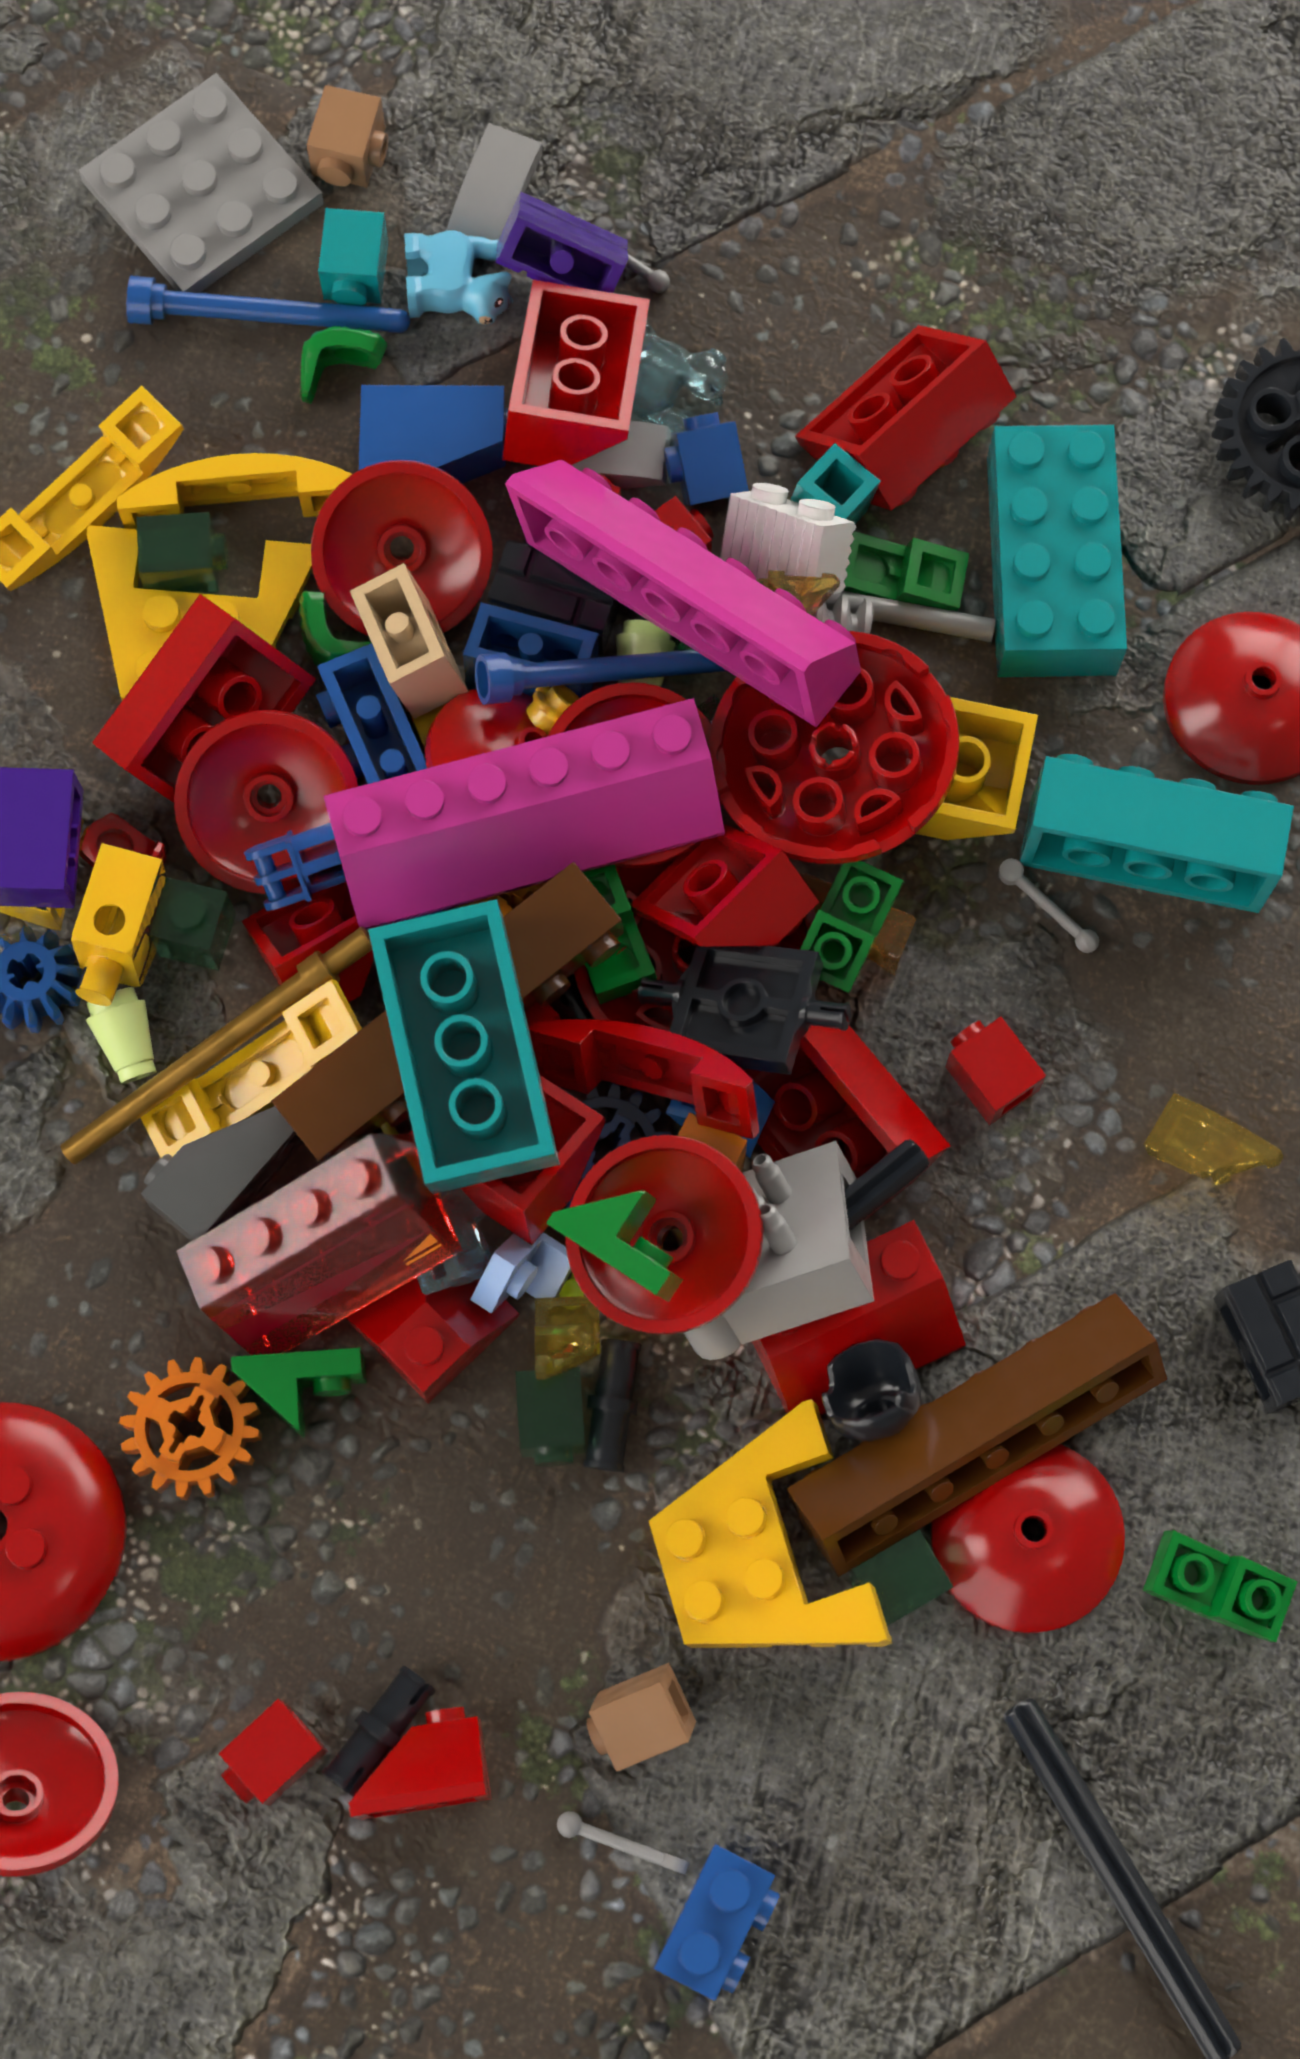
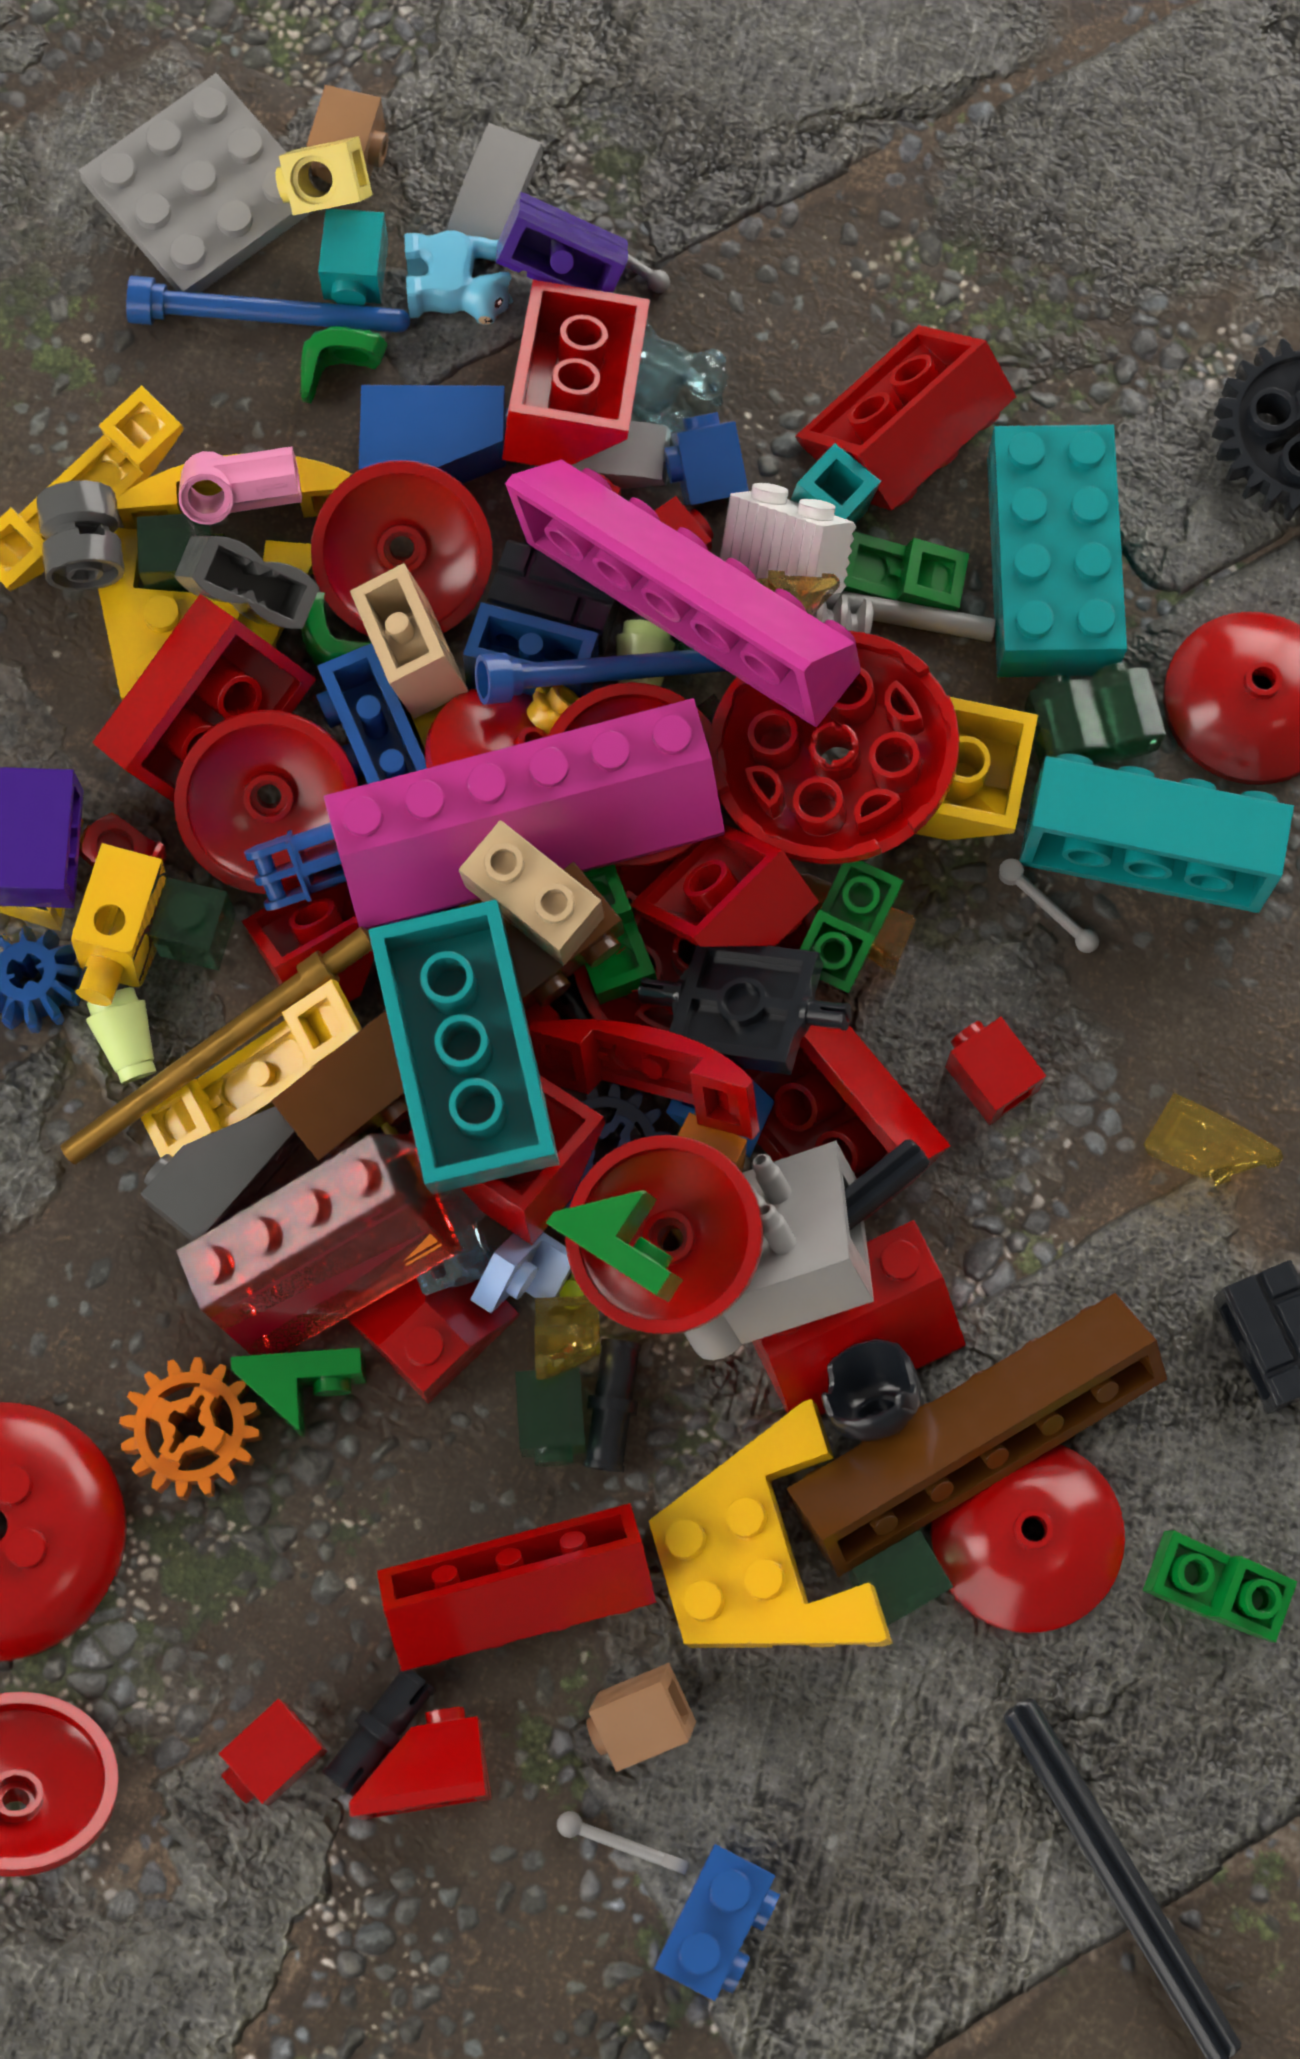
(80, 535): none -> dark grey wheel
(237, 575): none -> dark grey brick
(246, 483): none -> bright pink piece
(347, 169): none -> light yellow brick
(515, 1587): none -> red brick
(532, 892): none -> tan brick
(1097, 717): none -> clear green brick

